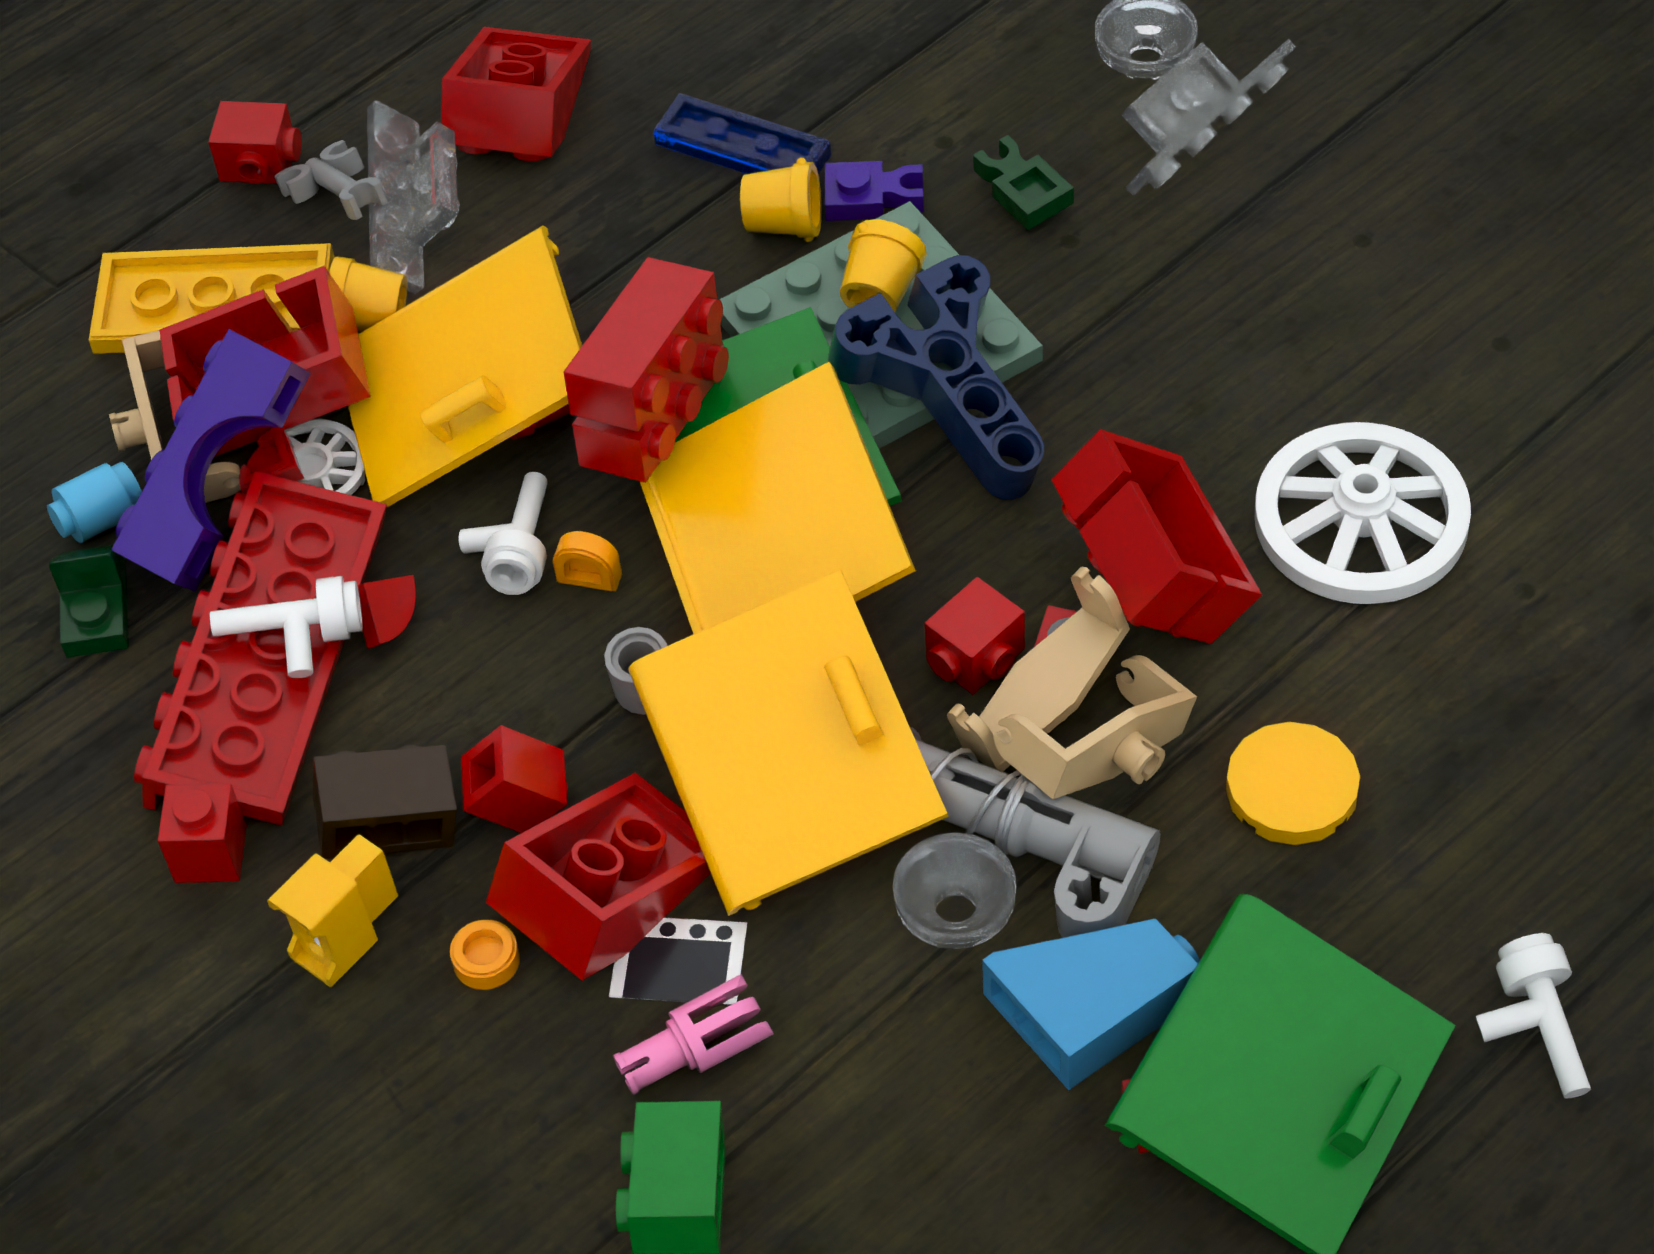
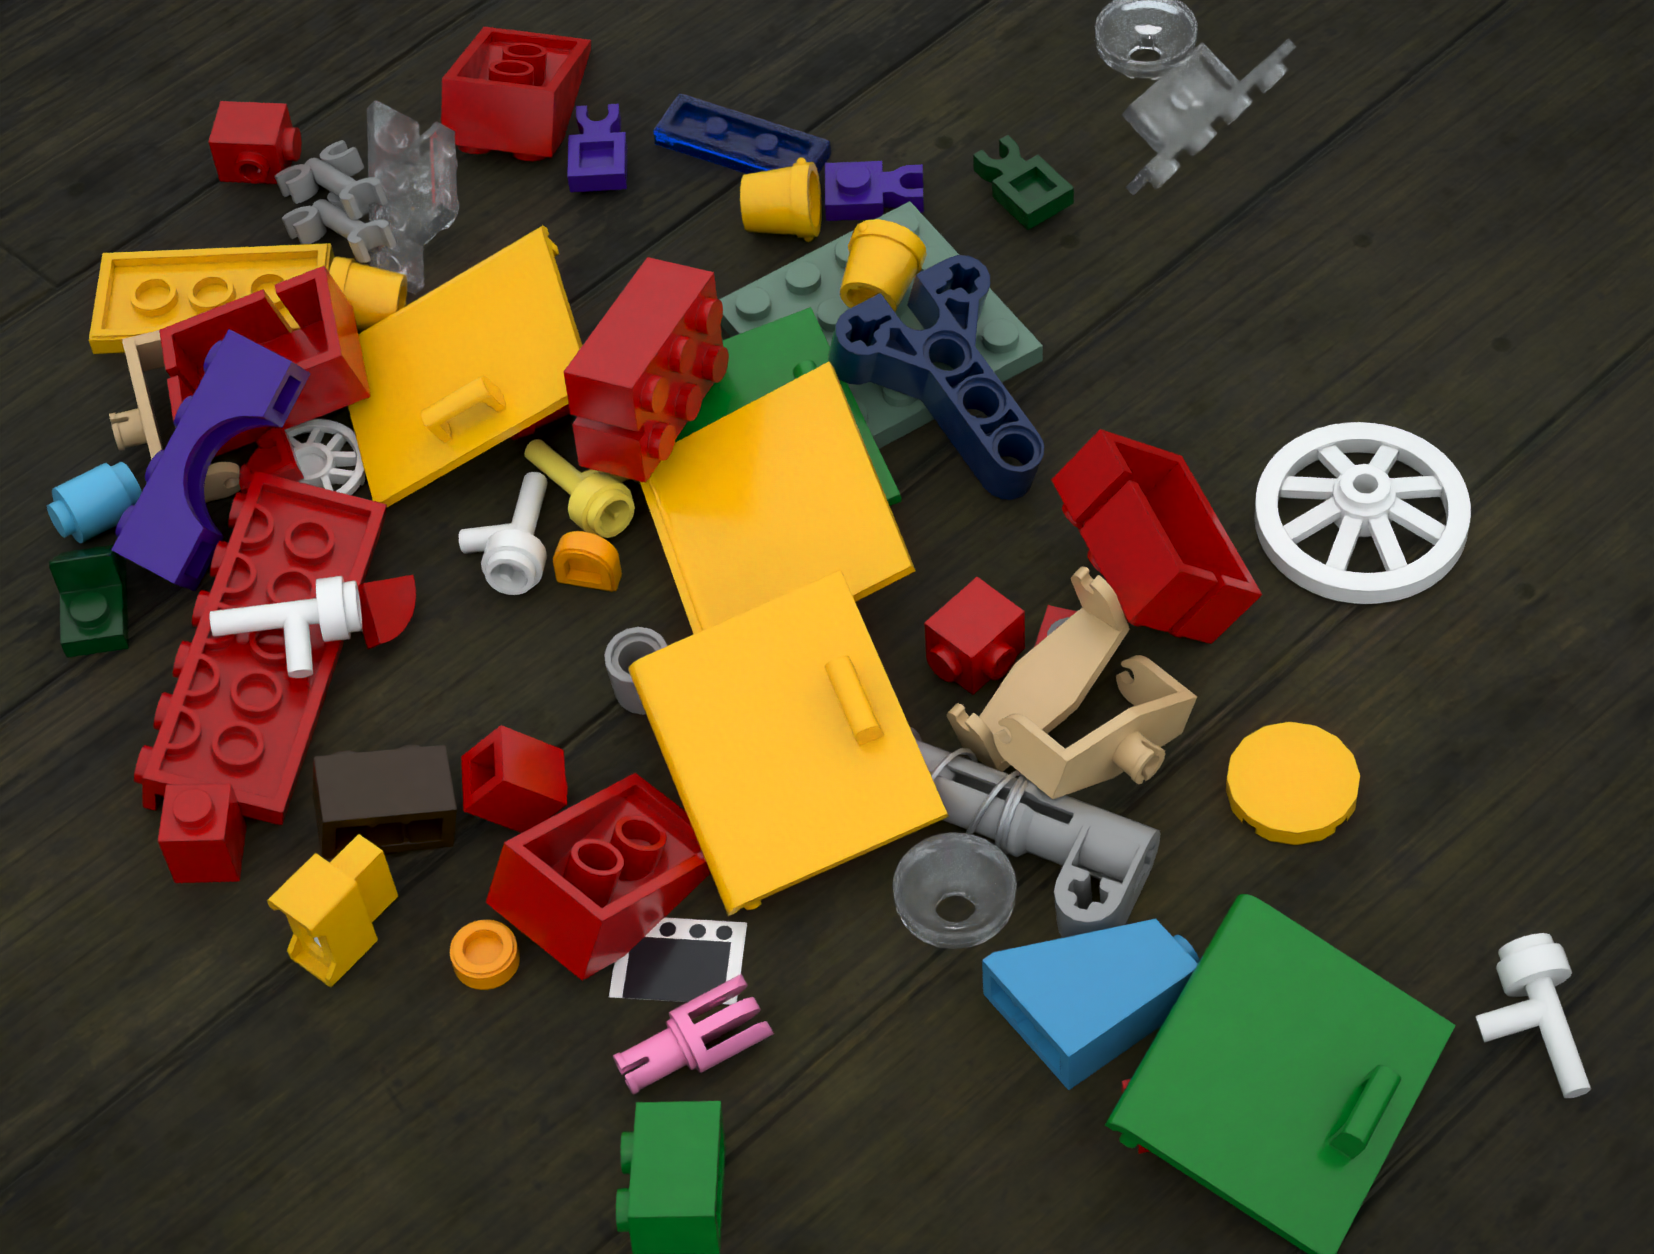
(310, 225): none -> light grey bar
(597, 153): none -> dark purple plate
(597, 499): none -> light yellow piece

